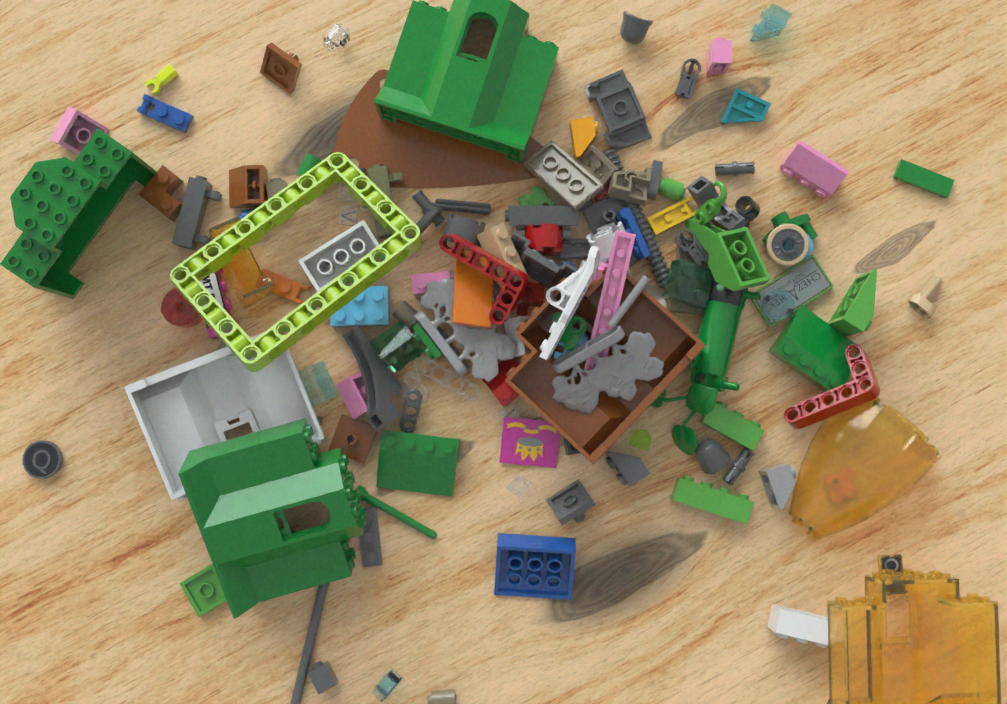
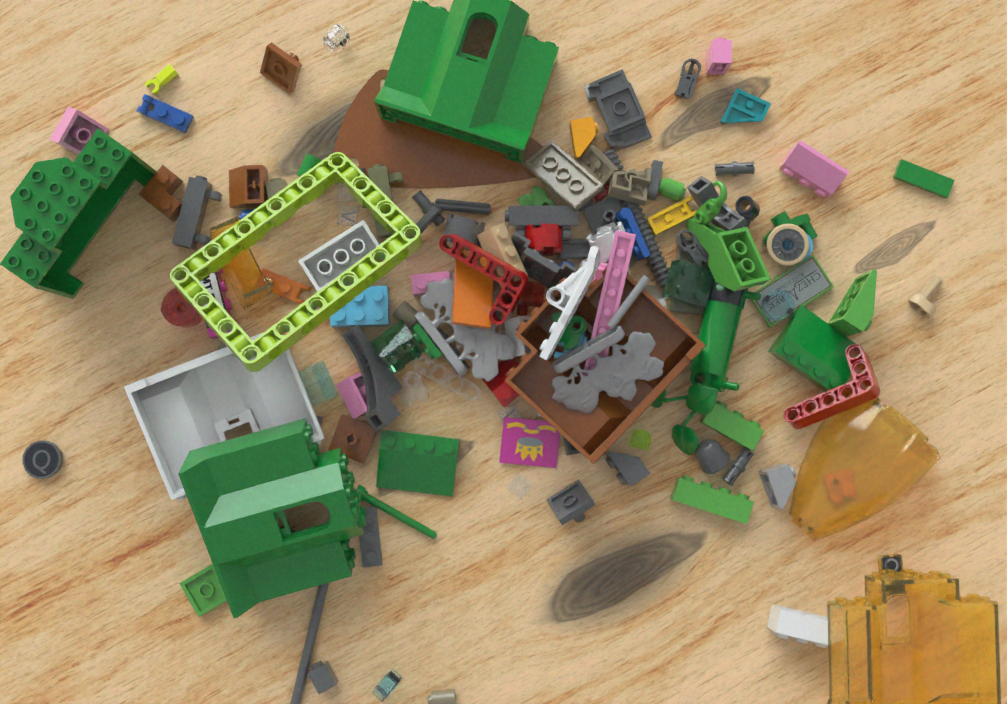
(410, 403): dark grey piece -> none
(535, 566): blue slope -> none
(634, 28): dark grey hair -> none
(772, 23): clear light blue slope -> none

